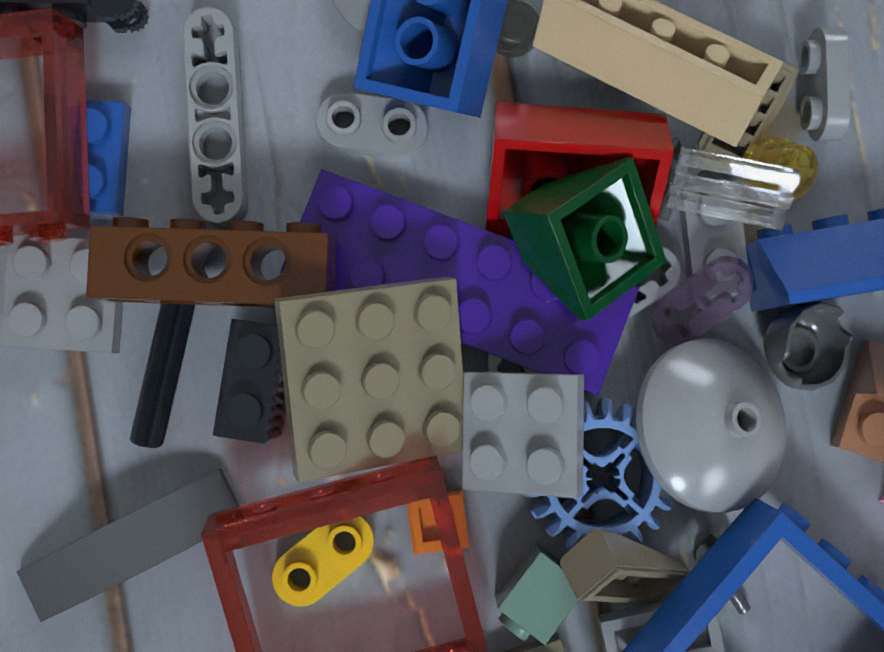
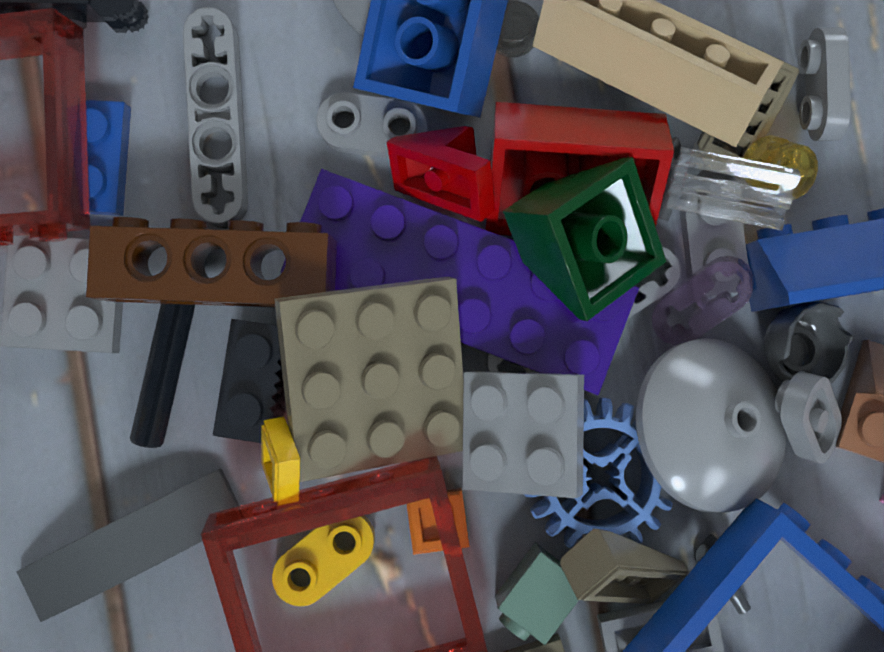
(280, 461): none -> yellow tile
(443, 170): none -> red slope
(809, 415): none -> light grey plate

